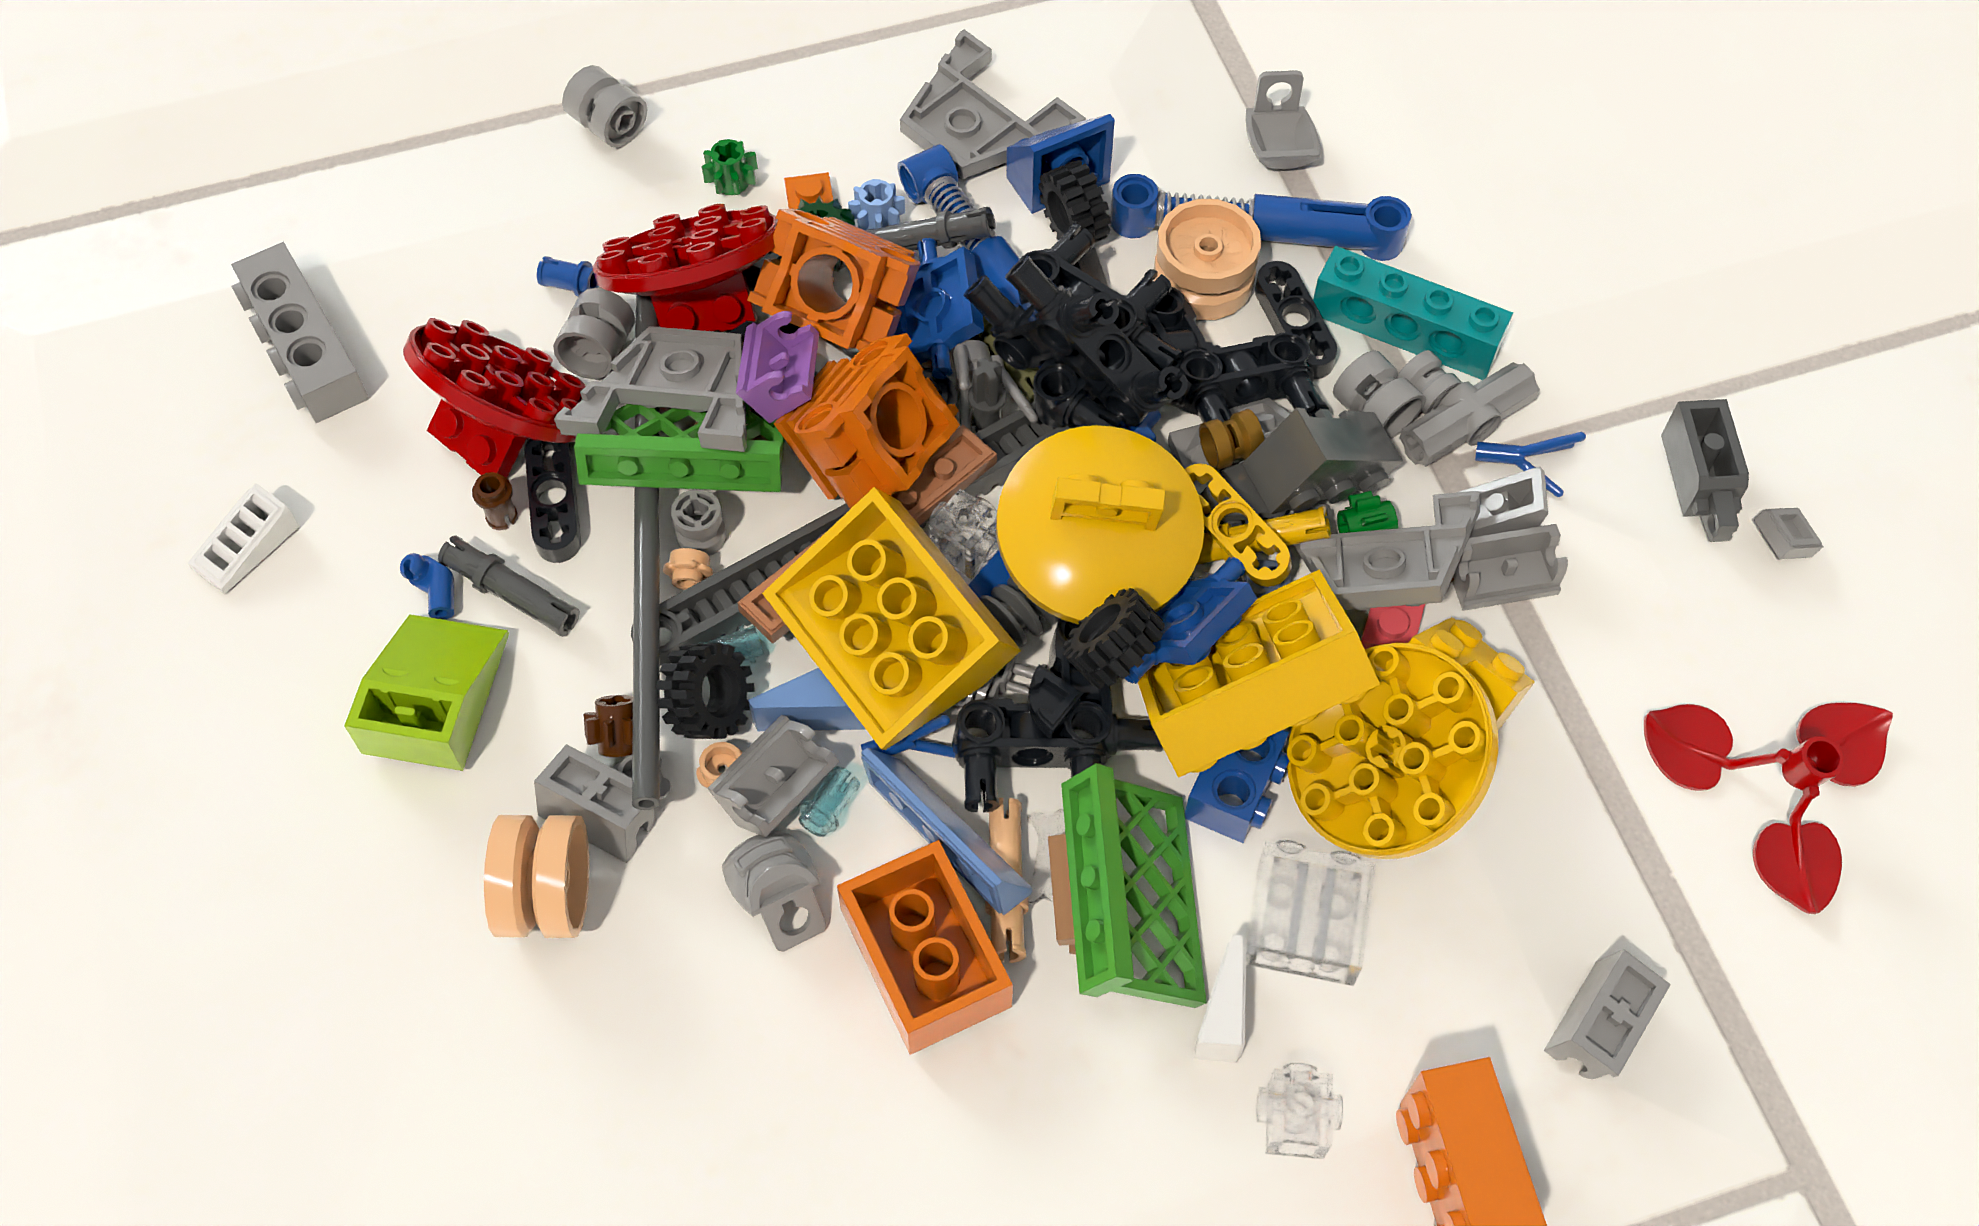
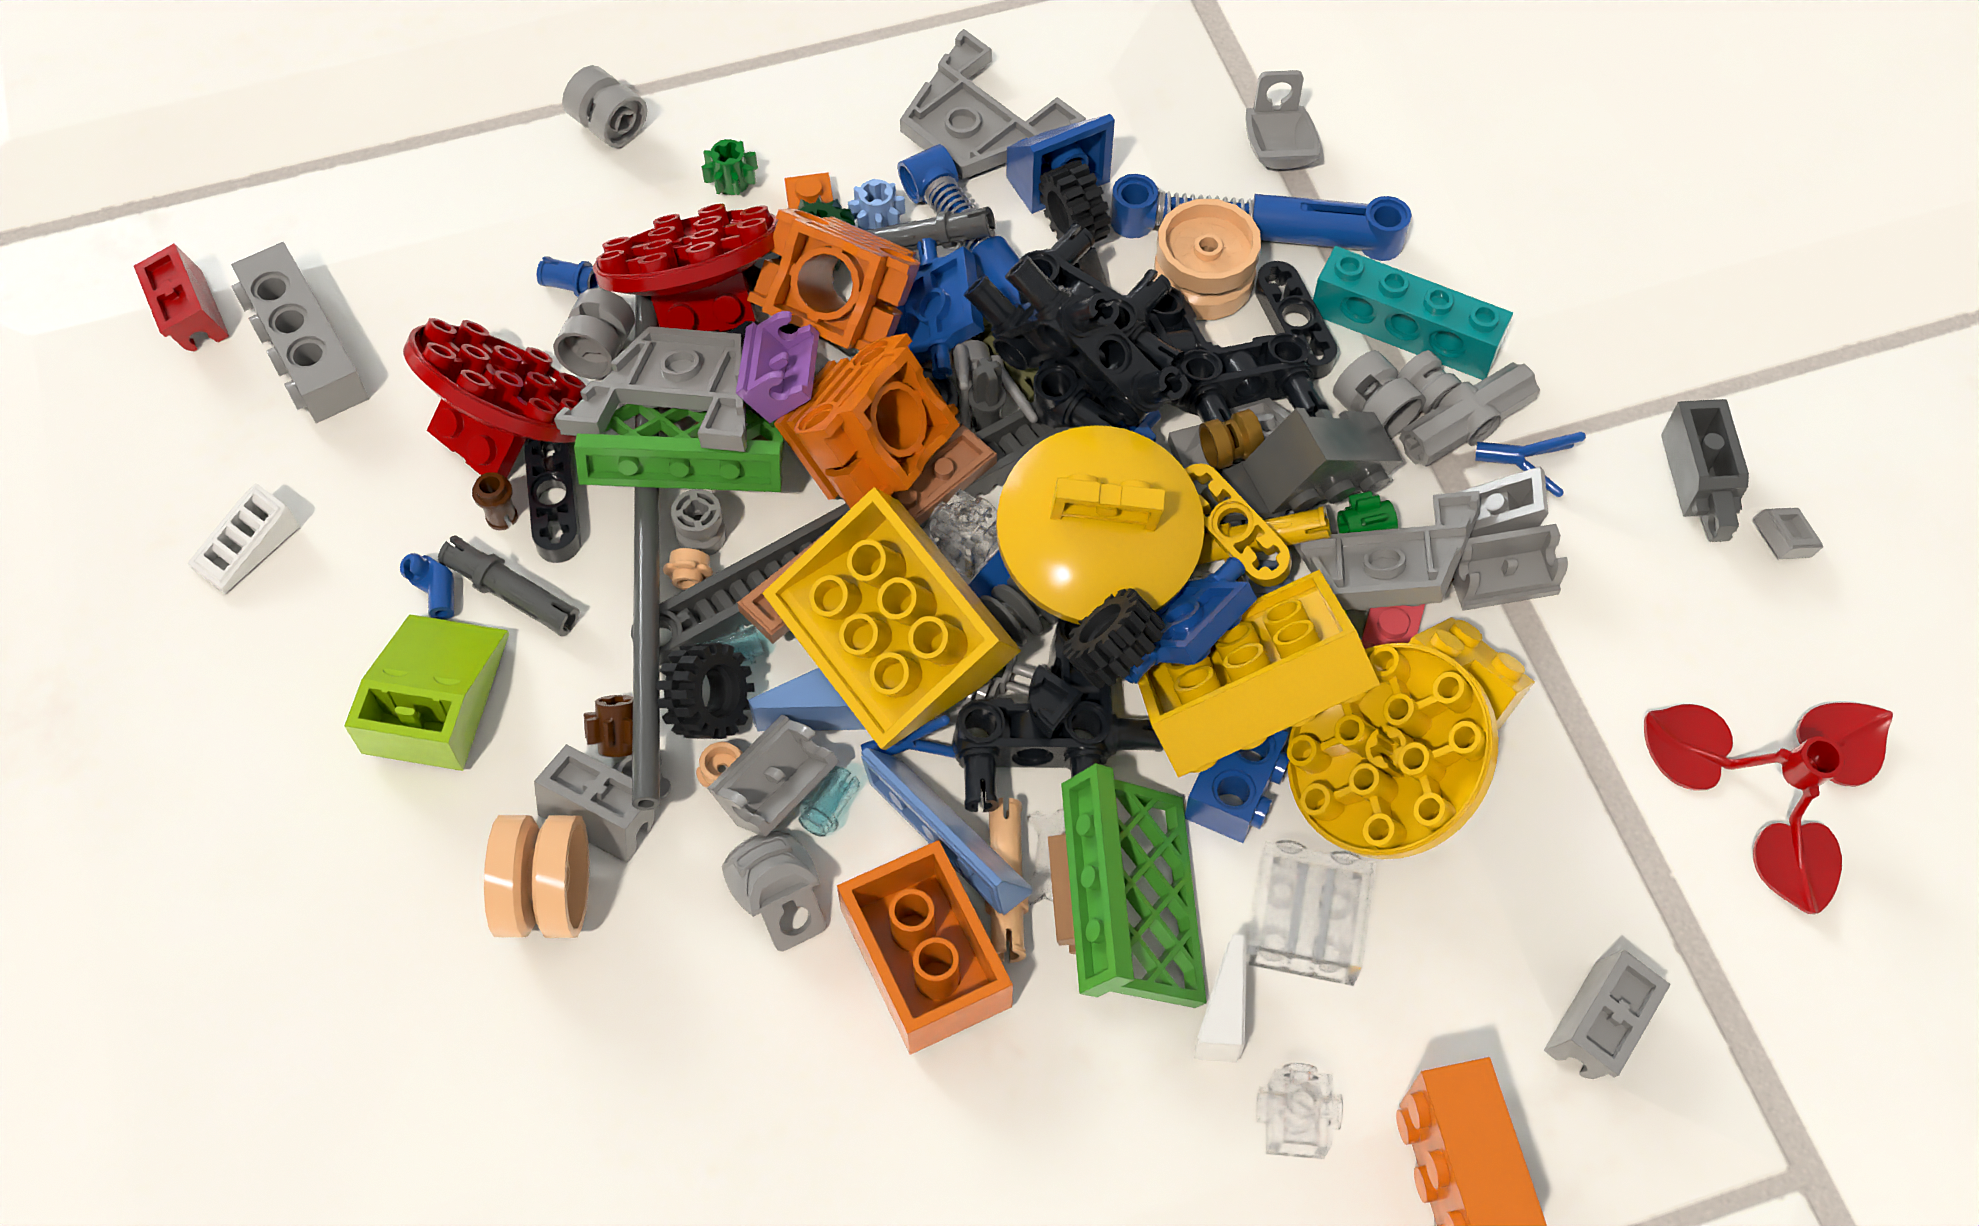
(179, 297): none -> red hinge

